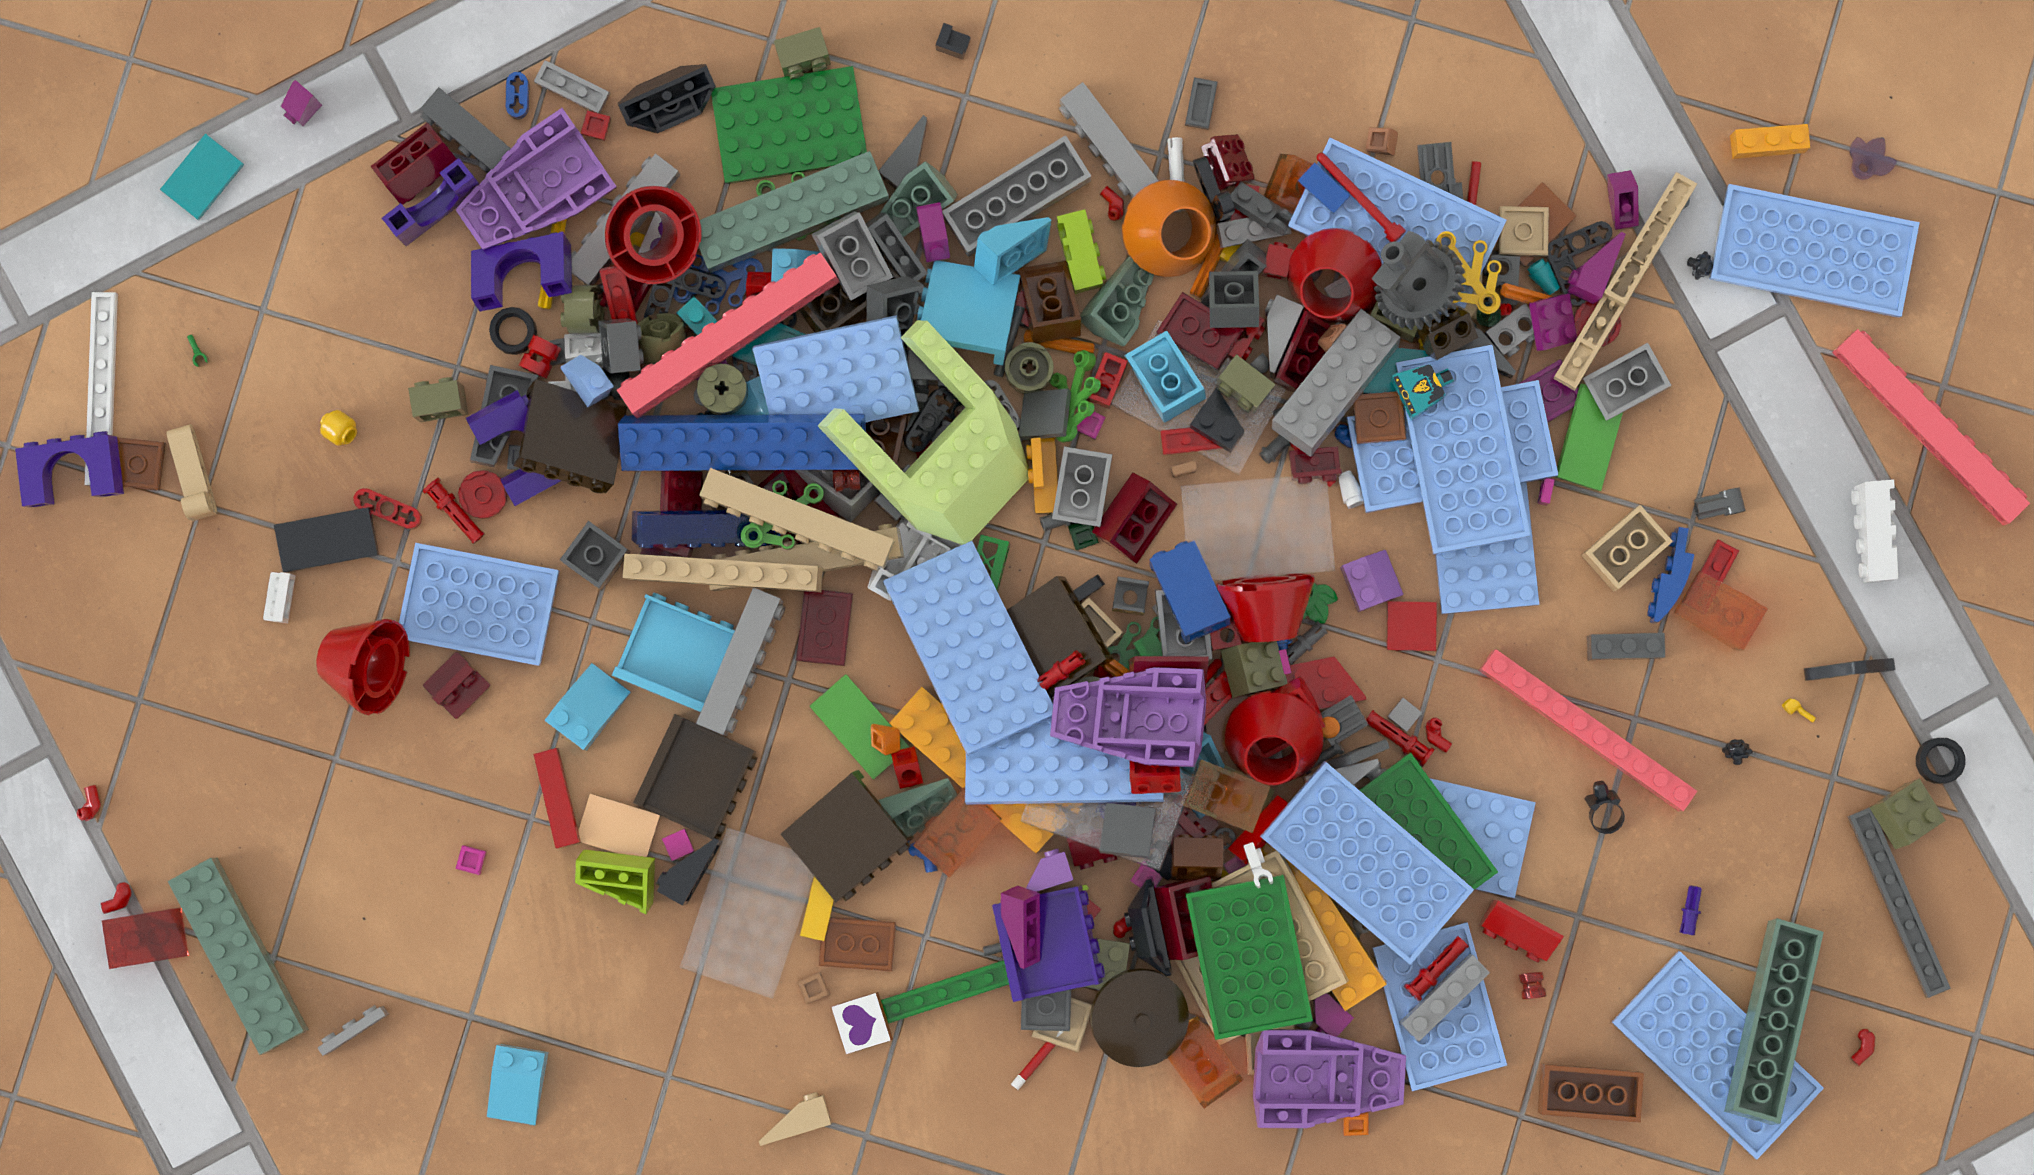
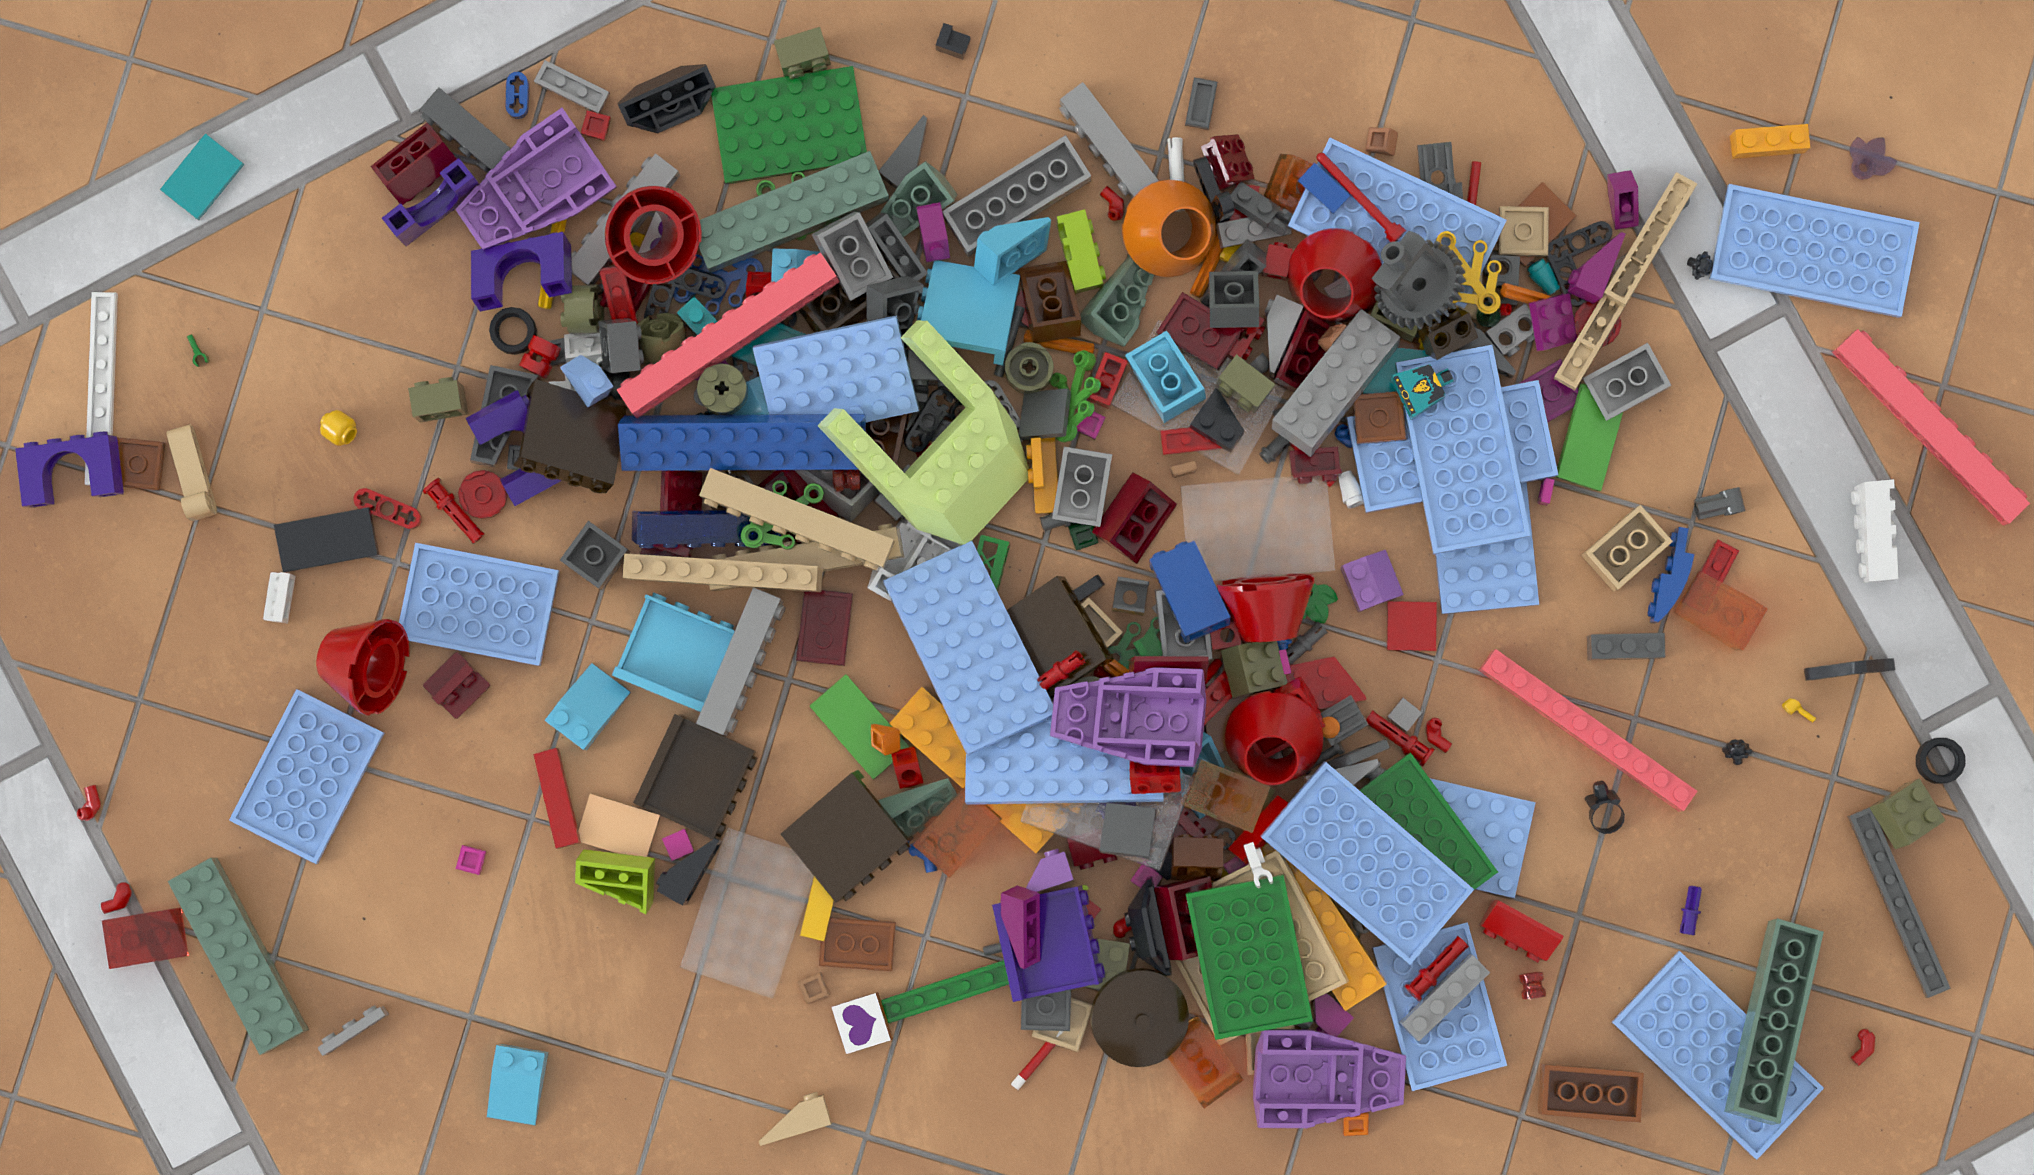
(299, 104): magenta slope -> none
(306, 776): none -> light blue plate

